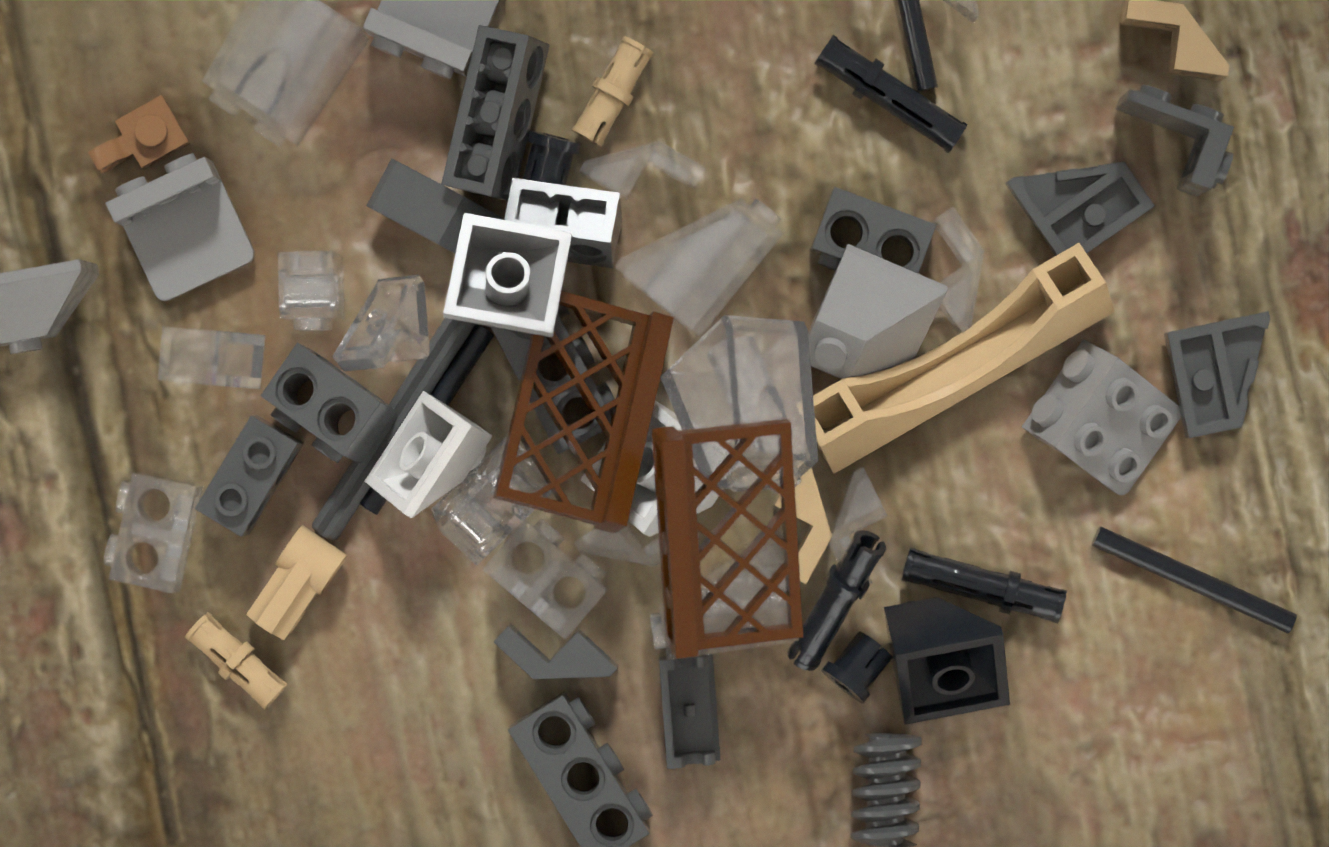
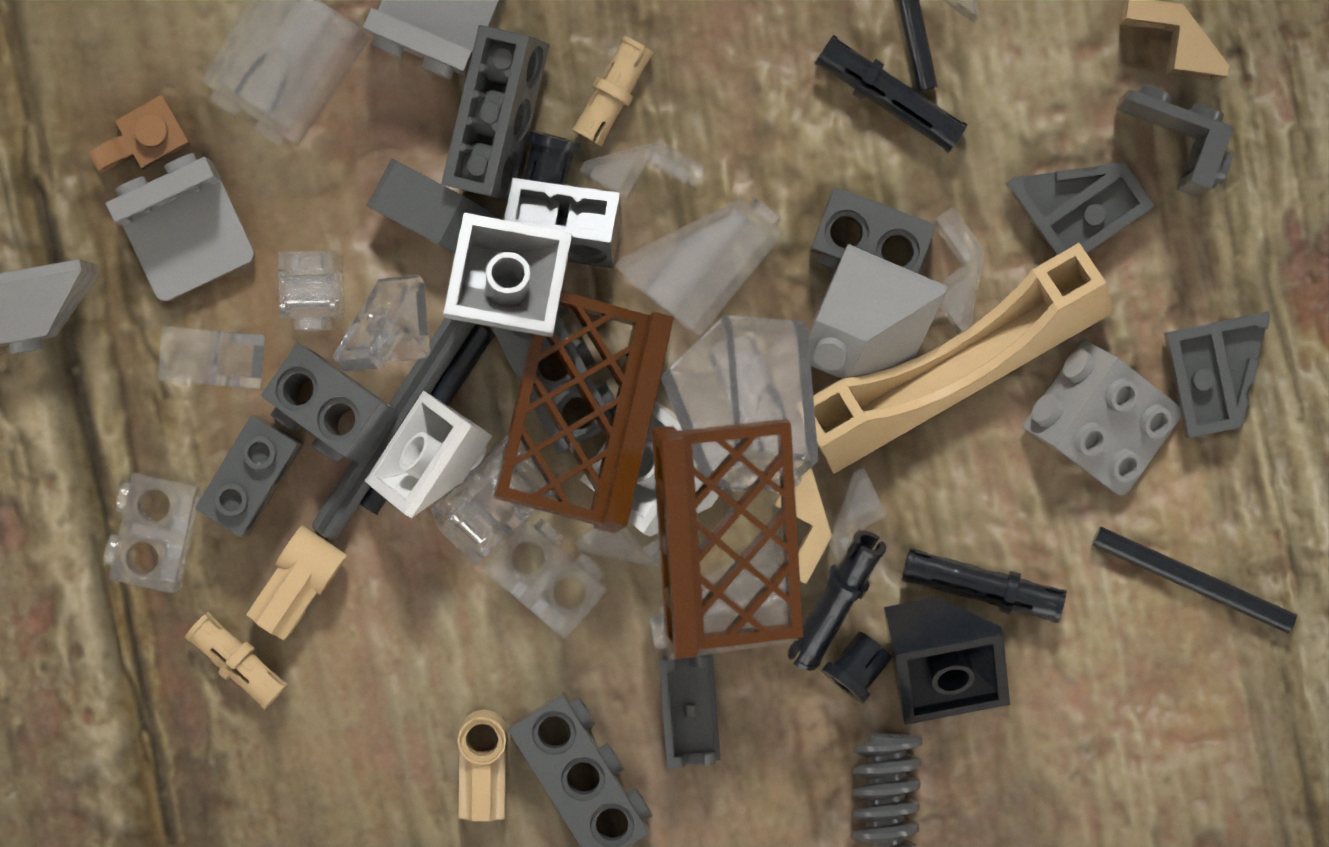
(482, 771): none -> tan piece
(575, 659): dark grey slope -> none

